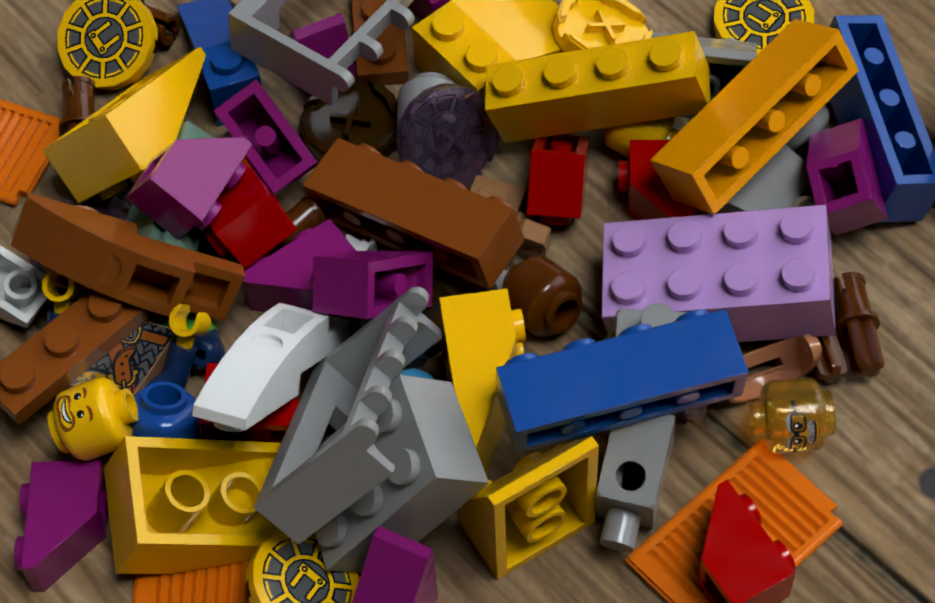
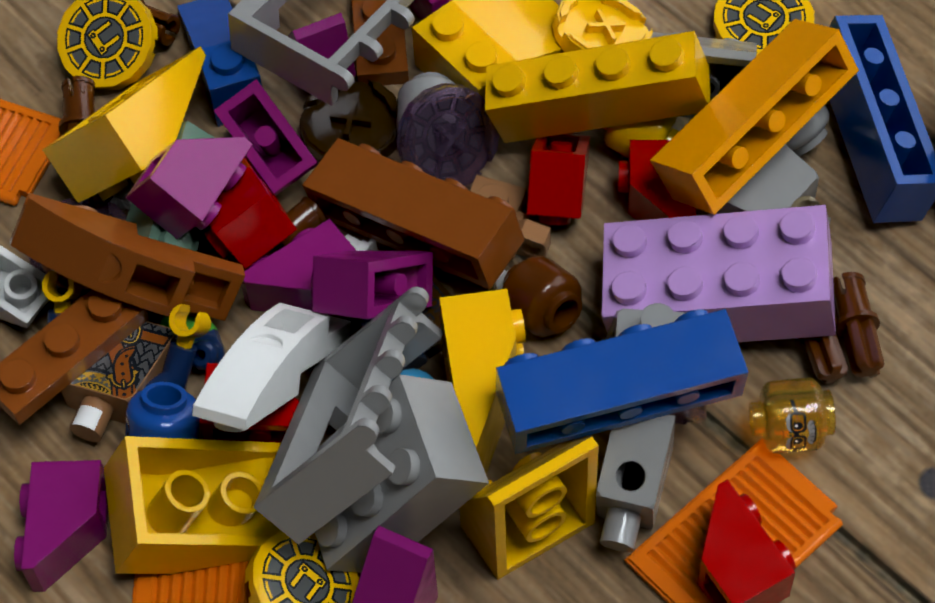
(92, 418): yellow head -> none
(792, 359): nougat helmet -> none
(845, 177): magenta slope -> none

